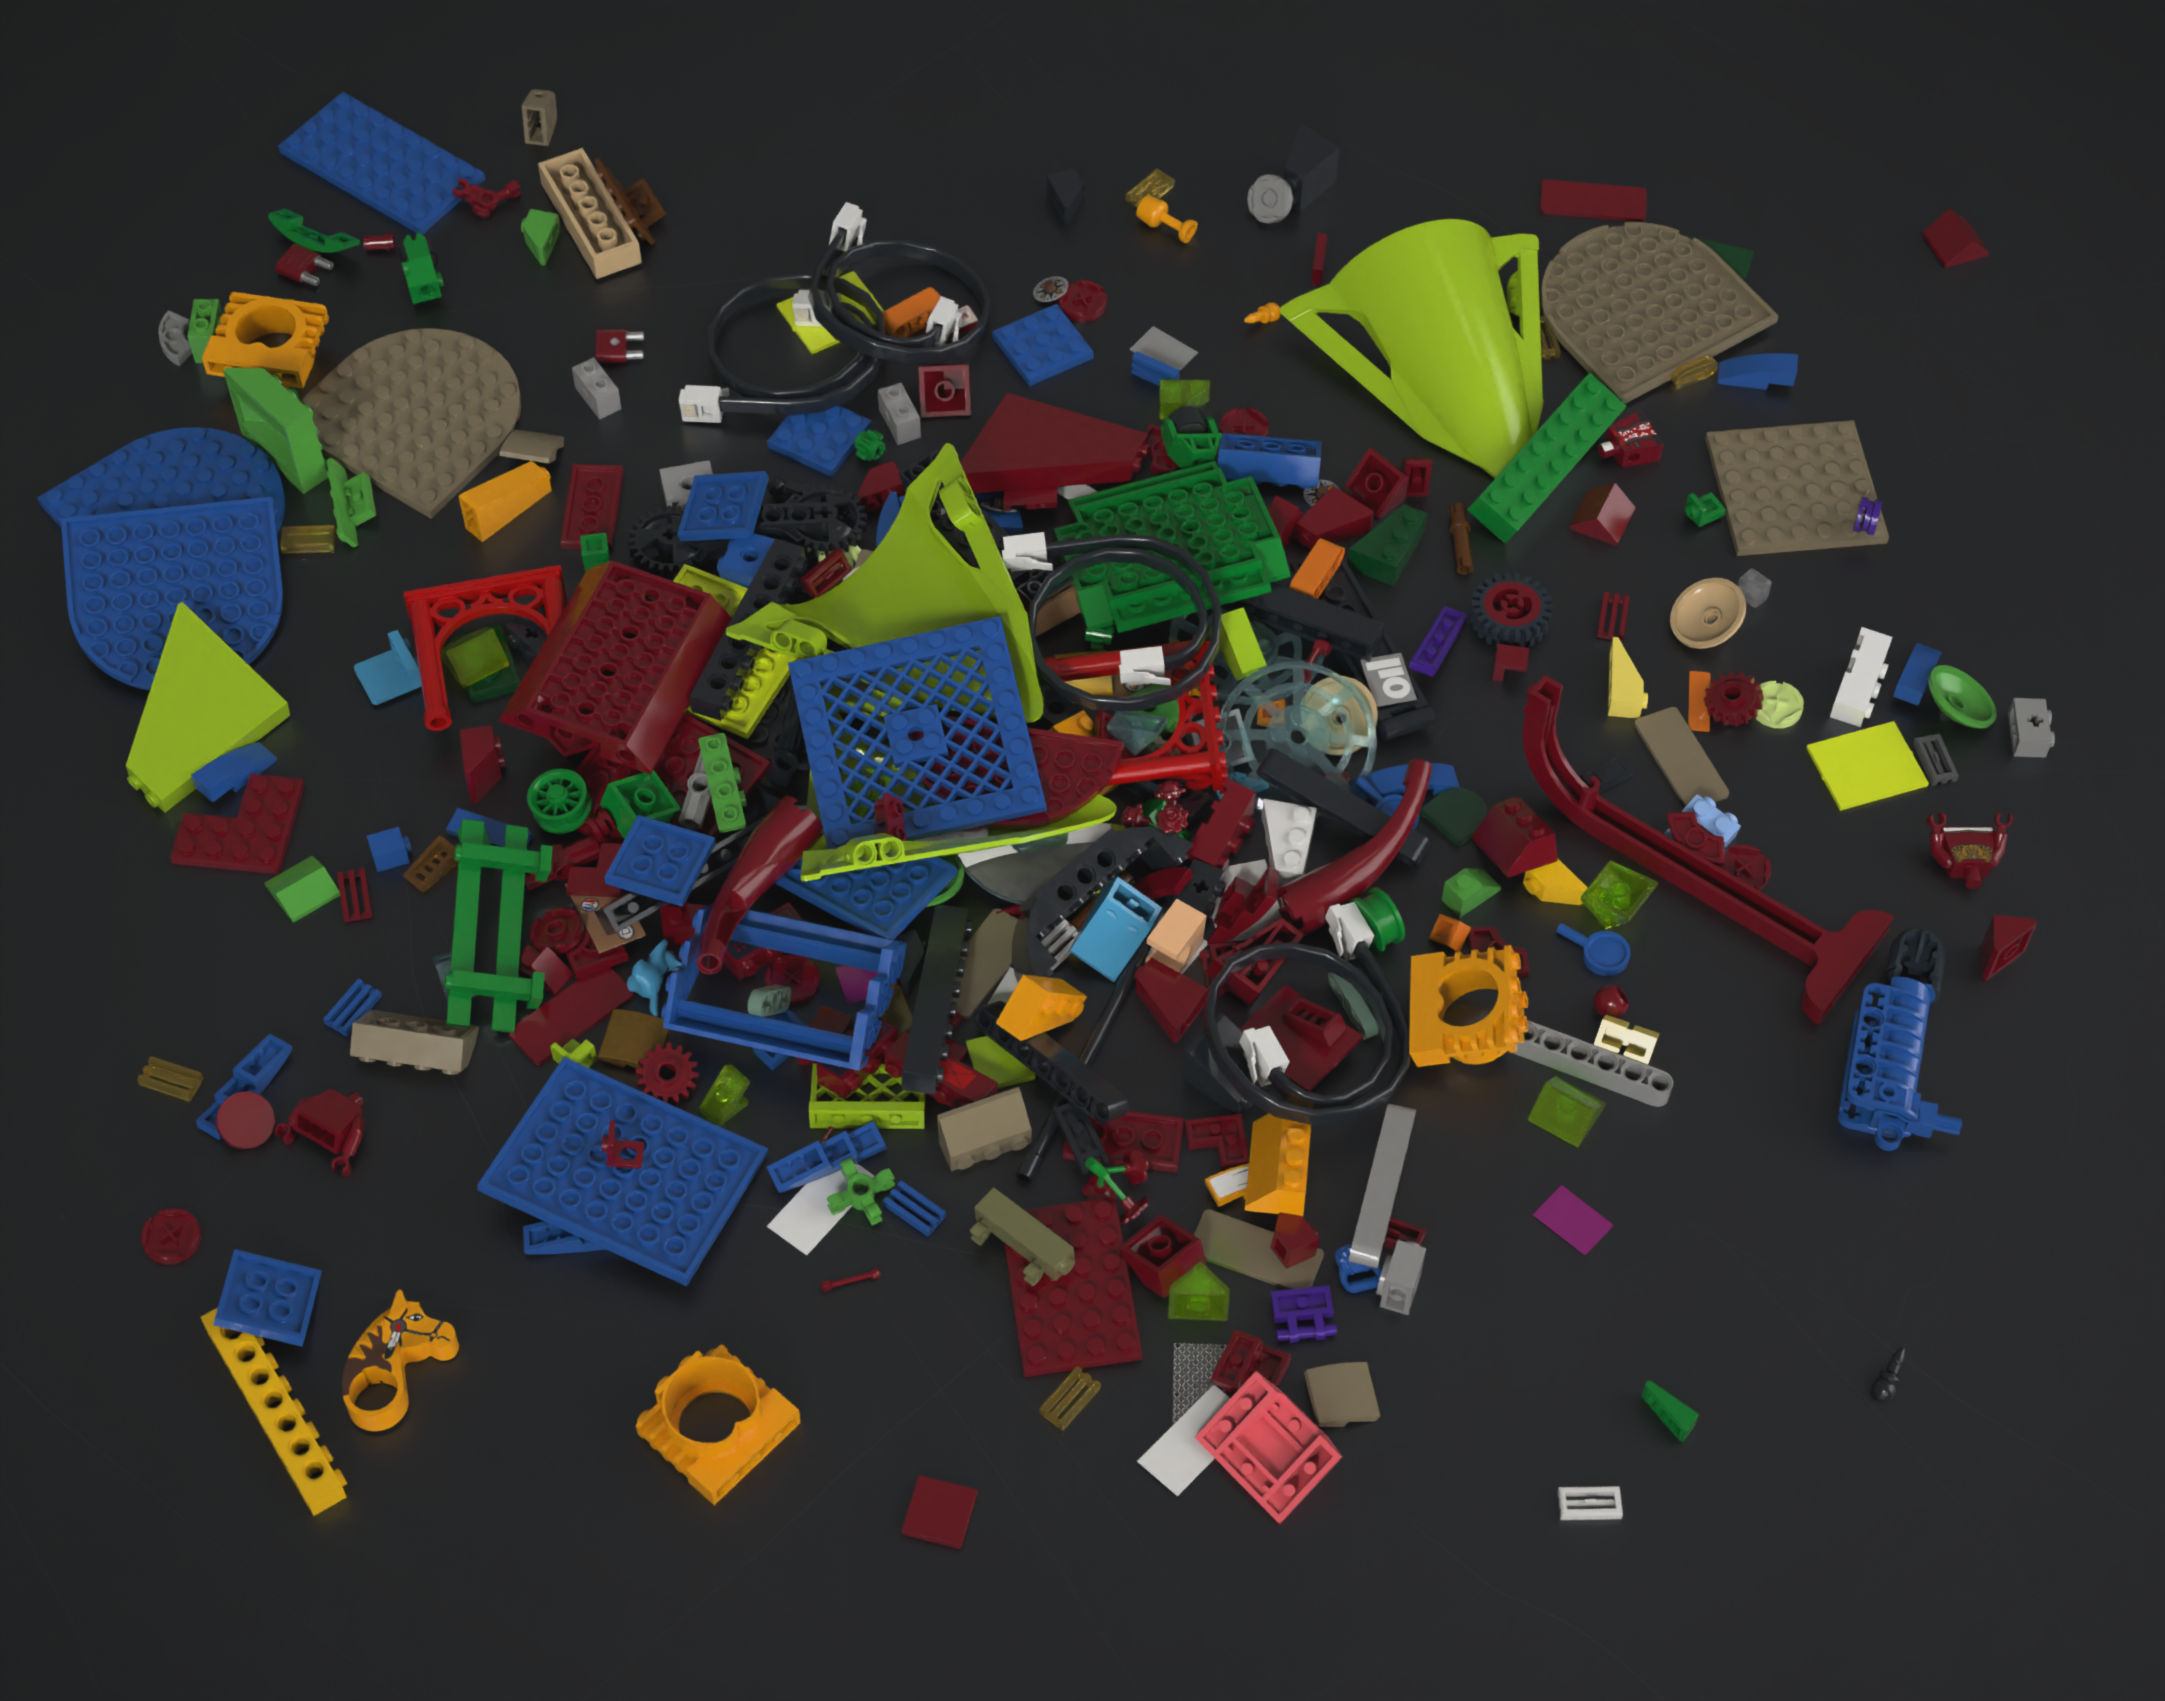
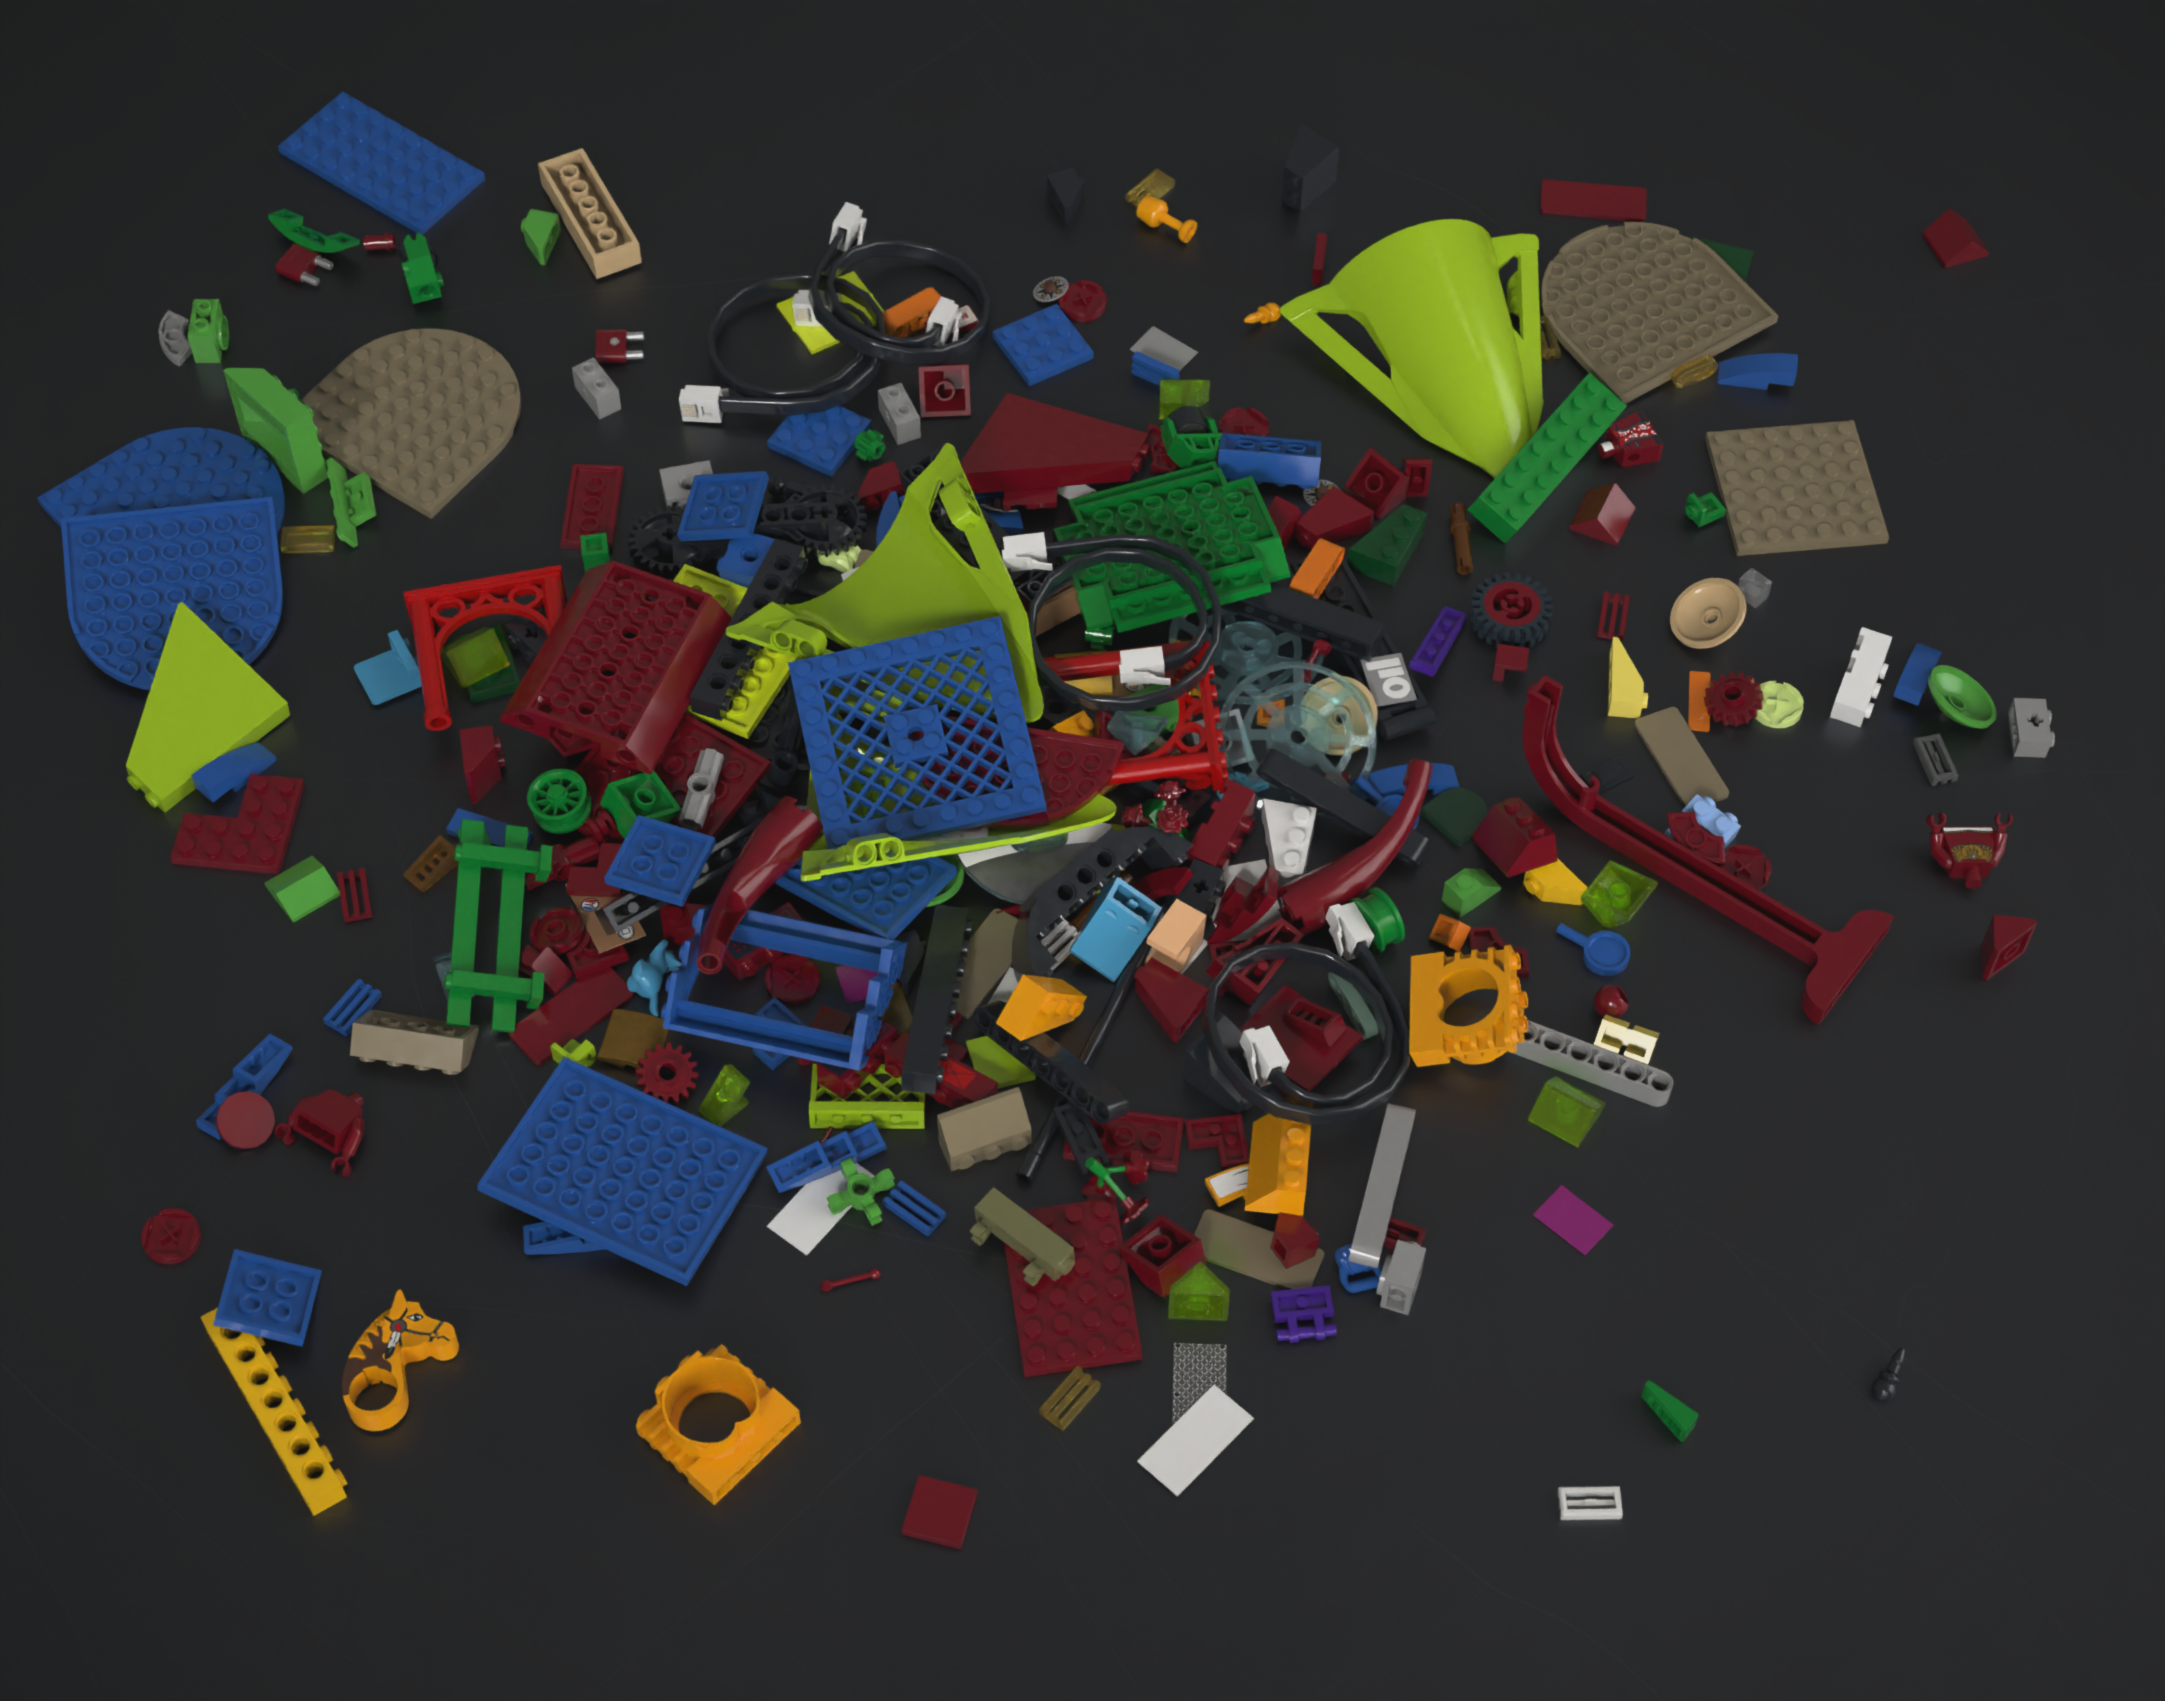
(146, 1081): clear yellow tile -> none
(256, 316): light orange hose -> none
(389, 849): blue brick -> none
(485, 200): dark red piece -> none
(503, 499): light orange slope -> none
(531, 446): dark tan slope -> none
(539, 108): dark tan torso -> none
(614, 1147): dark red bracket -> none
(637, 201): reddish brown bracket -> none
(723, 783): bright green bracket -> none
(769, 1000): sand green beam -> none
(825, 570): dark red tile -> none
(890, 813): dark red hinge -> none
(1204, 956): dark red hinge -> none
(1239, 644): lime slope -> none
(1244, 1357): dark red slope -> none
(1269, 1446): coral slope -> none
(1270, 198): light grey tile -> none
(1342, 1394): dark tan slope -> none
(1867, 765): neon yellow piece -> none
(1870, 516): dark purple wheel -> none
(1897, 1040): blue piece -> none

